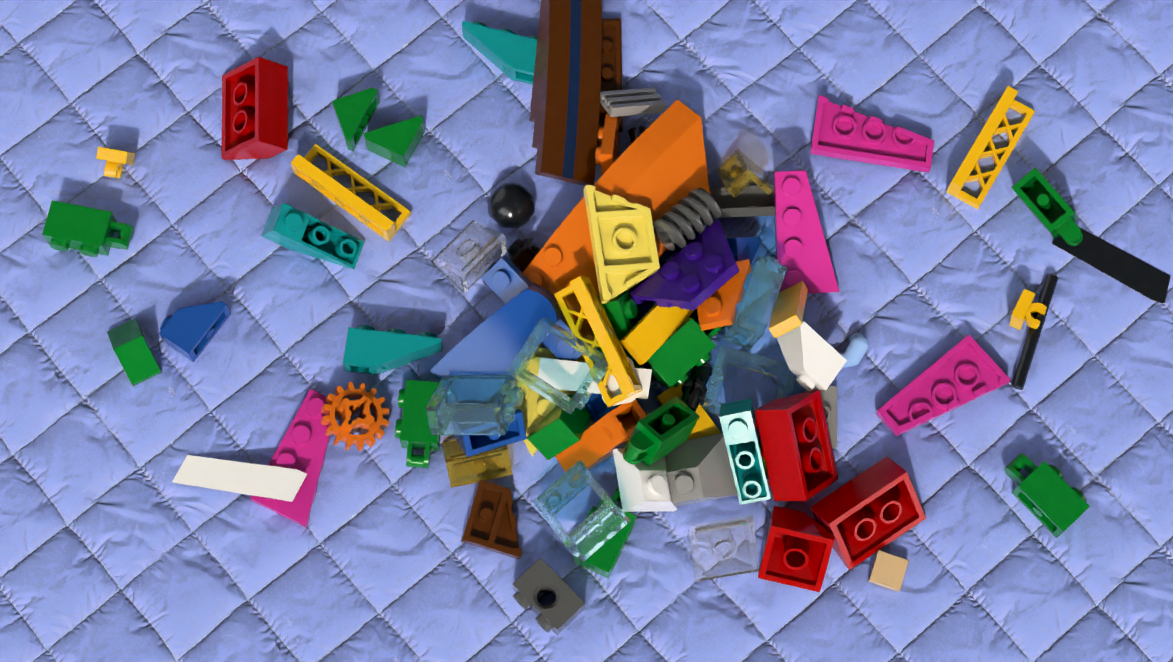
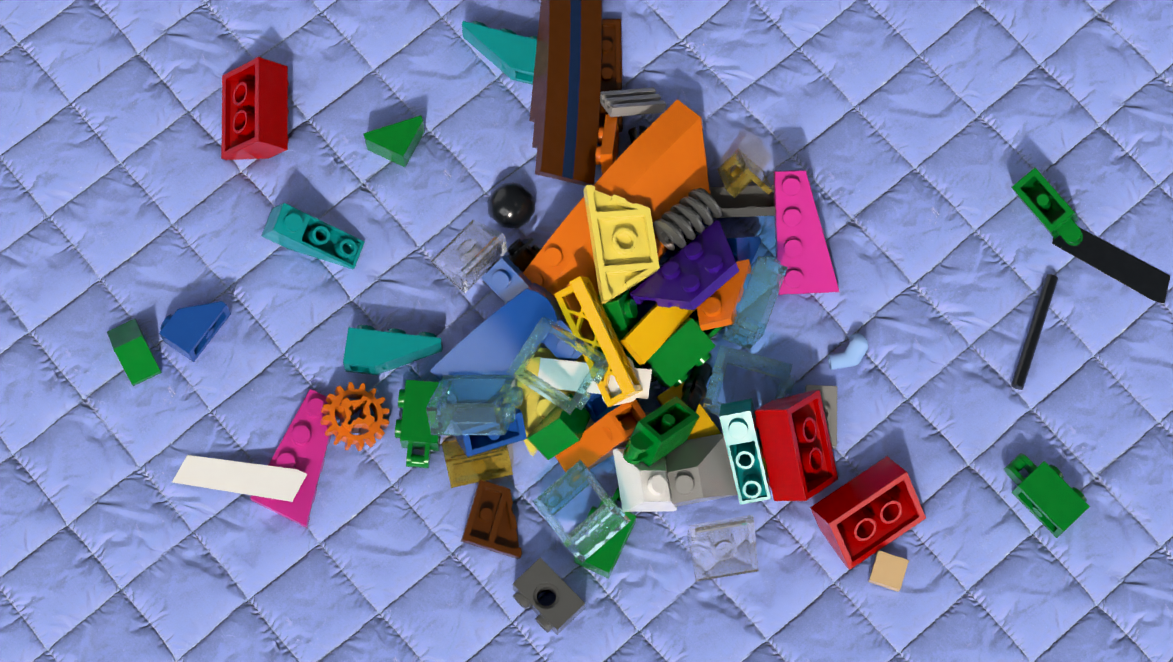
(84, 229): green brick -> none
(115, 160): yellow tile -> none
(346, 197): yellow fence -> none
(355, 114): green slope -> none
(788, 310): yellow tile -> none
(795, 550): red slope -> none
(810, 357): white slope -> none
(855, 137): dark pink wing -> none
(947, 384): dark pink wing -> none
(985, 139): yellow fence -> none
(1024, 309): yellow tile -> none

